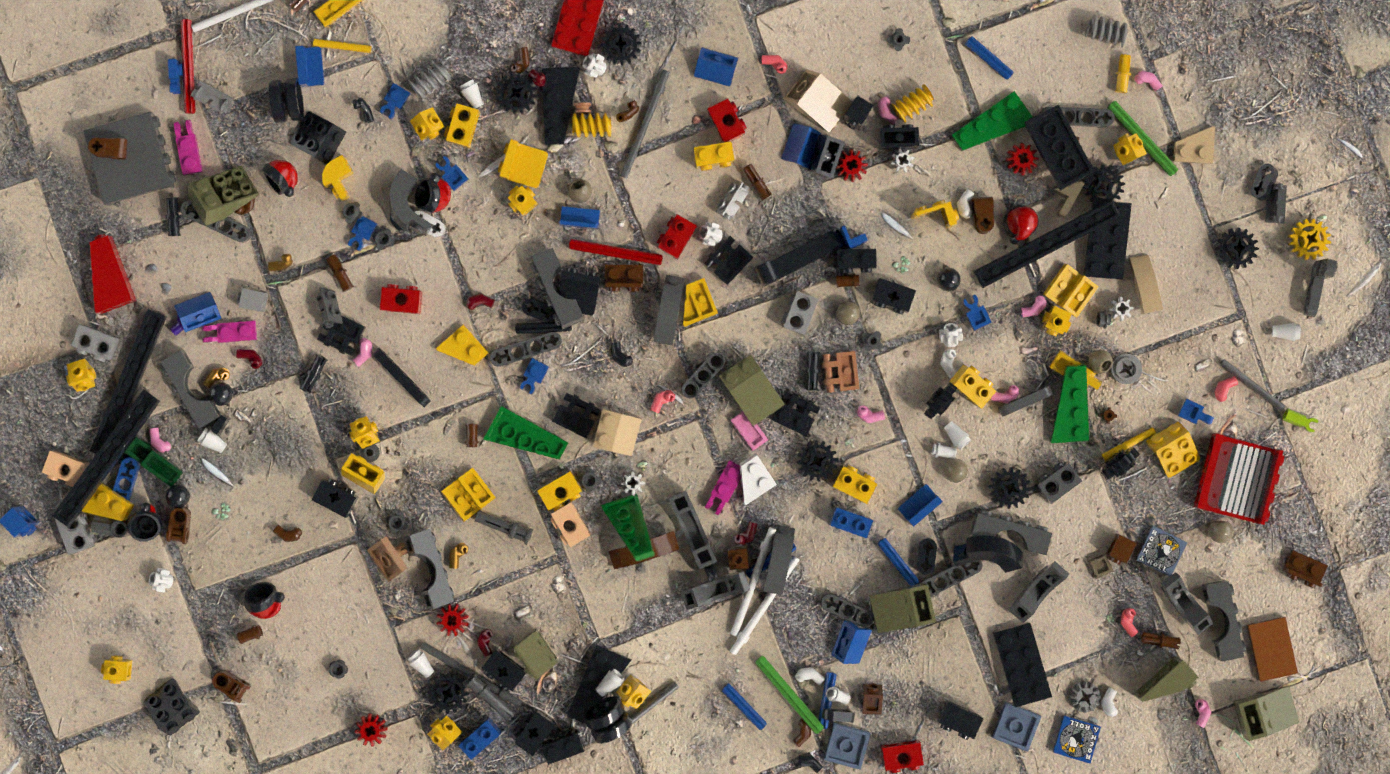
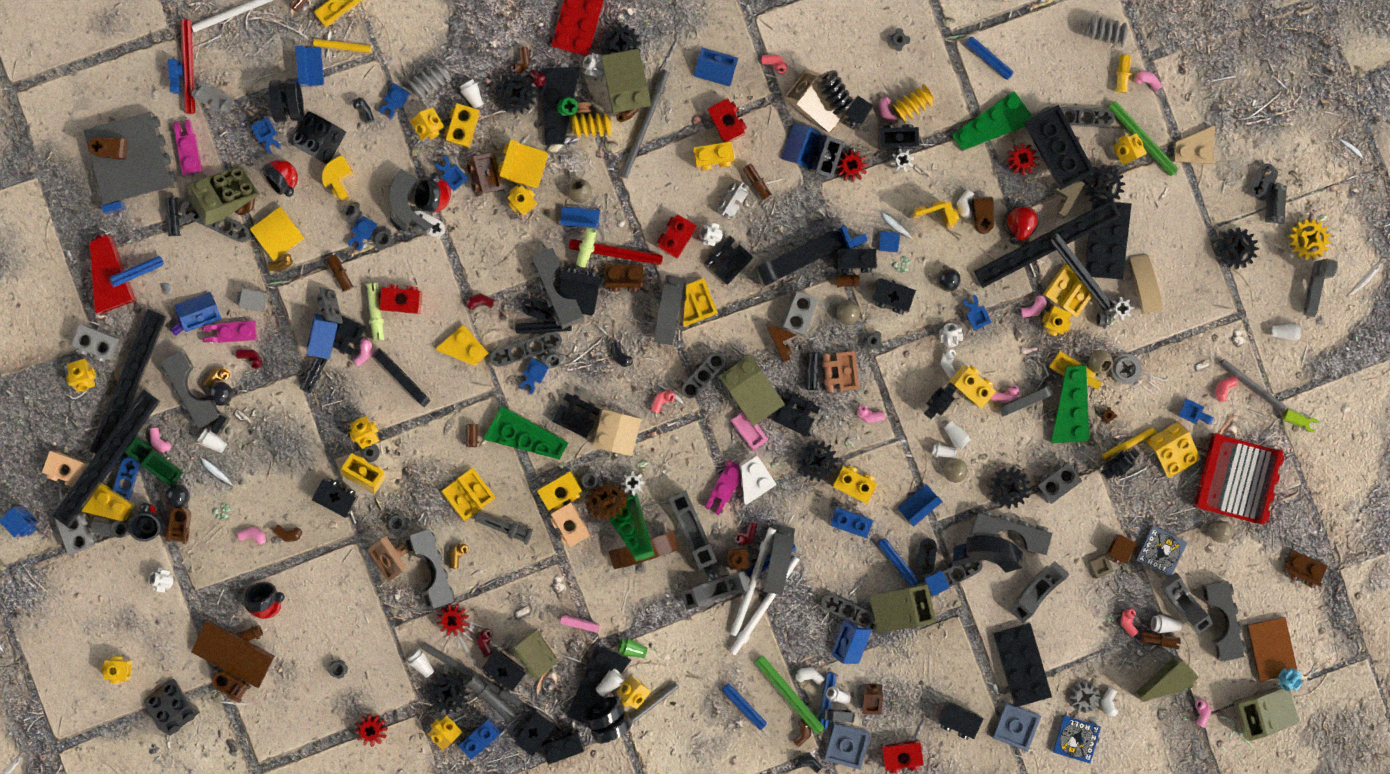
(113, 207): none -> blue tile
(136, 271): none -> blue axle
(232, 654): none -> reddish brown tile
(253, 533): none -> bright pink arm
(265, 132): none -> blue plate
(277, 233): none -> yellow slope
(321, 337): none -> blue panel
(375, 312): none -> yellowish green pin
(484, 174): none -> reddish brown bracket
(552, 363): none -> dark grey plate
(568, 101): none -> green bush
(580, 623): none -> bright pink tile
(586, 247): none -> yellowish green pin
(606, 501): none -> reddish brown gear
(626, 81): none -> olive slope
(631, 648): none -> bright green cone
(779, 336): none -> reddish brown slope
(836, 90): none -> black piece
(889, 241): none -> blue tile
(937, 583): none -> blue tile
(1080, 272): none -> black axle
(1164, 624): none -> white cone
(1290, 679): none -> medium azure gear

